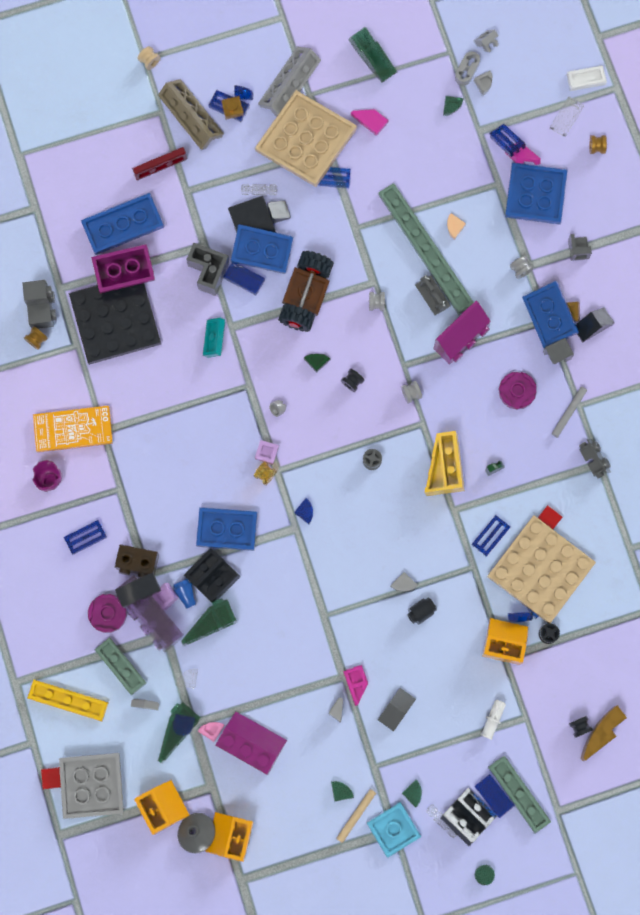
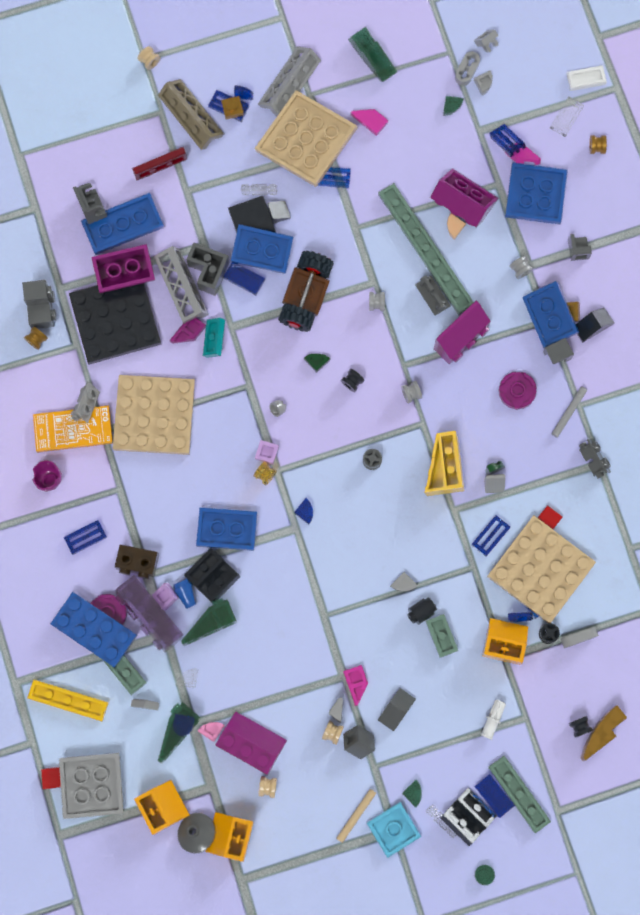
(86, 403): none -> light grey hinge
(90, 203): none -> dark grey hinge
(93, 629): none -> blue plate
(138, 590): black slope -> none
(154, 414): none -> tan plate
(187, 282): none -> light grey fence
(188, 331): none -> magenta tile
(267, 787): none -> tan wheel
(332, 732): none -> tan wheel
(341, 791): clear green tile -> none
(359, 742): none -> dark grey panel
(441, 636): none -> sand green plate
(463, 197): none -> magenta slope
(494, 483): none -> light grey slope
(579, 637): none -> light grey beam

